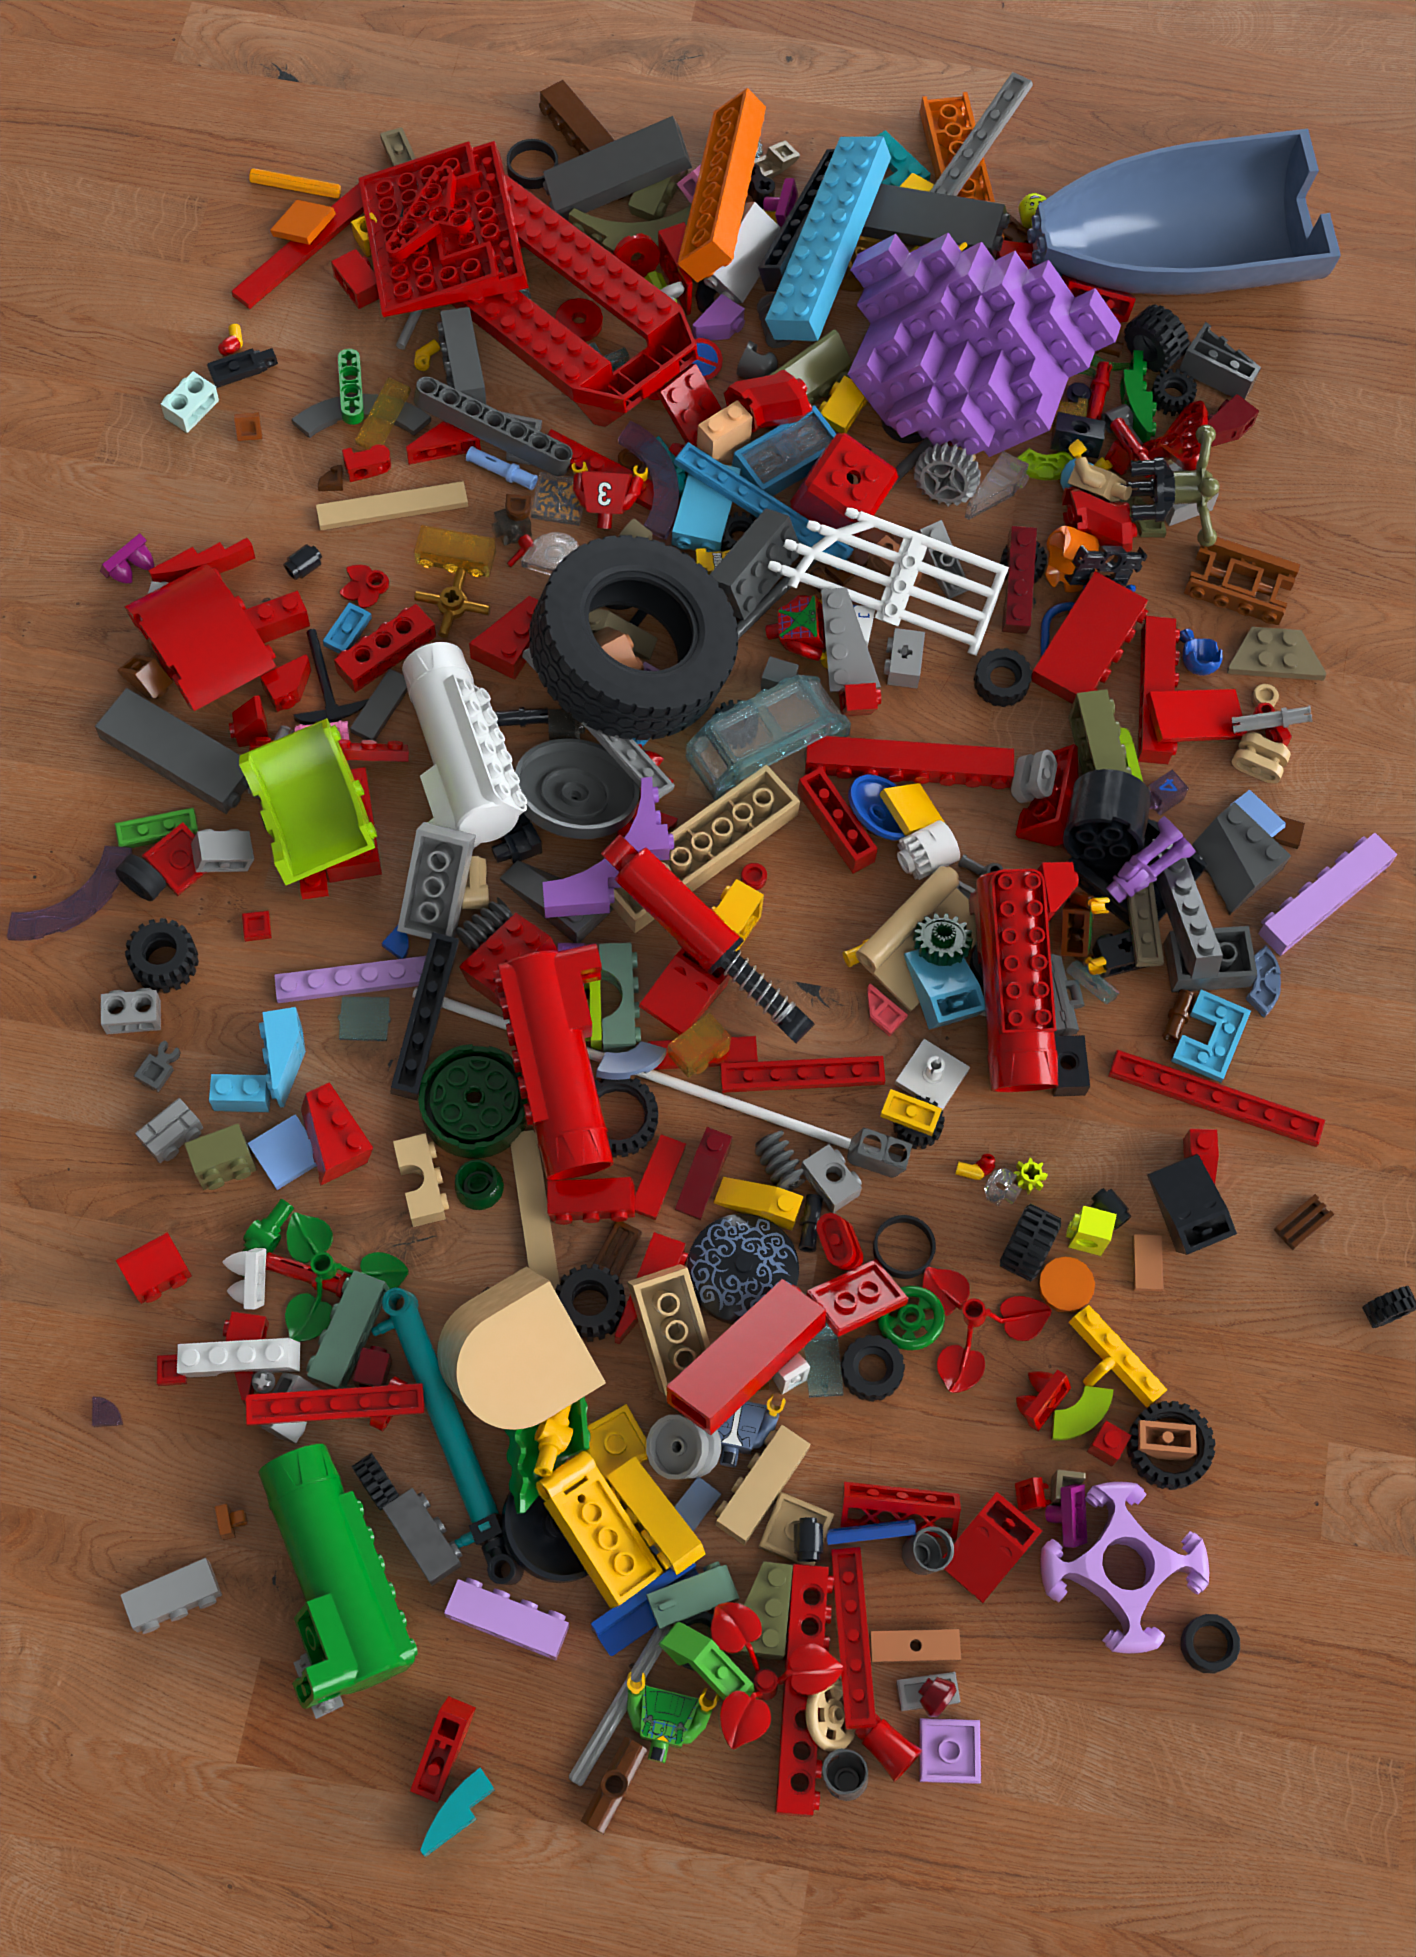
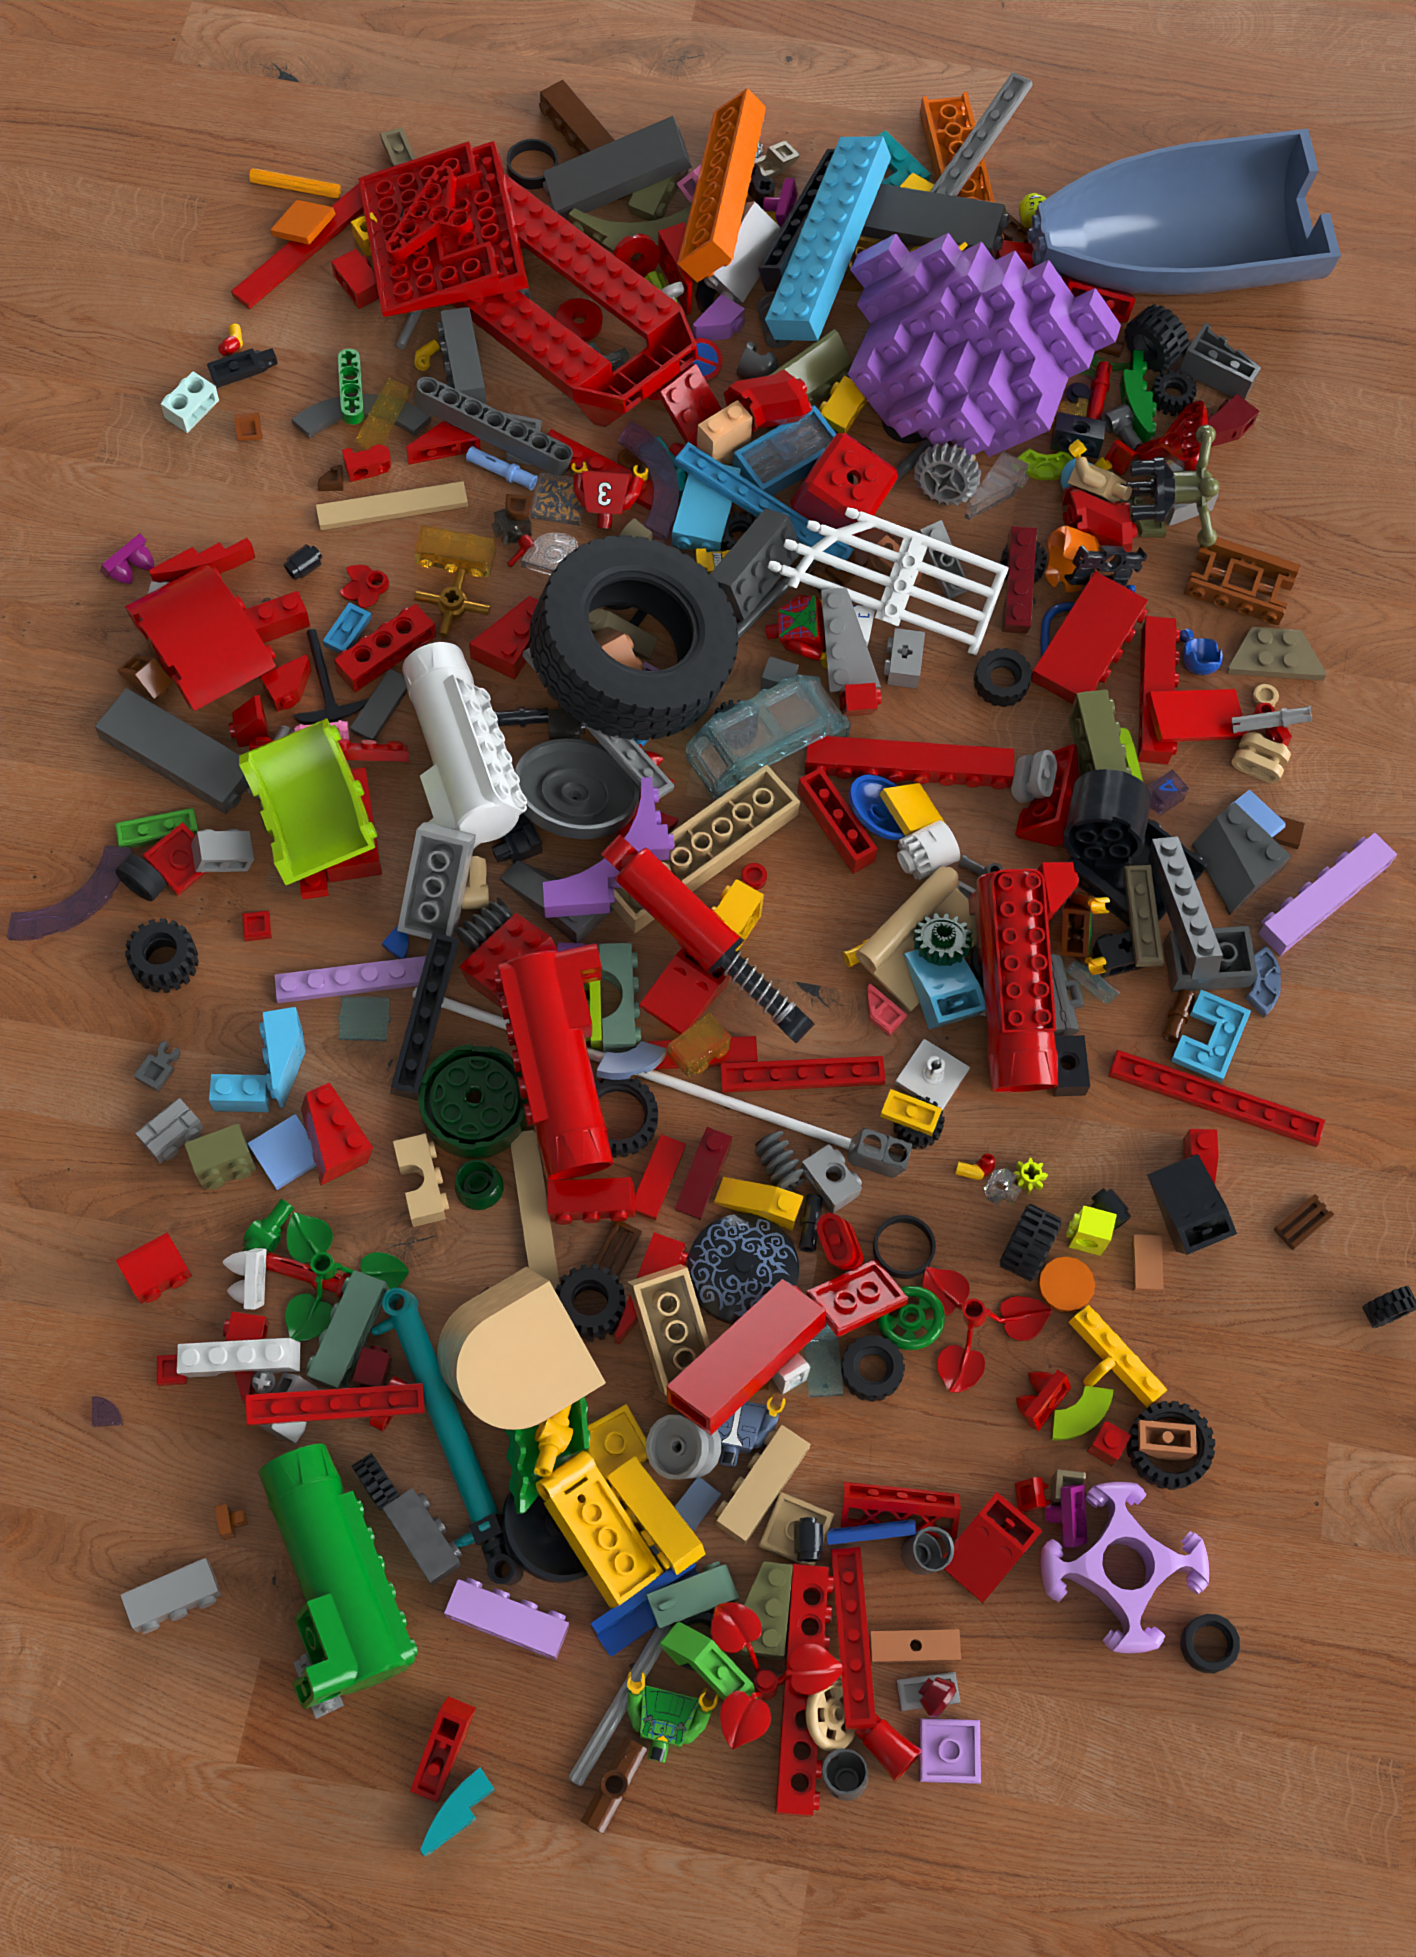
(130, 1018): light grey brick -> none
(1129, 441): red pin -> none
(1137, 874): medium lavender piece -> none

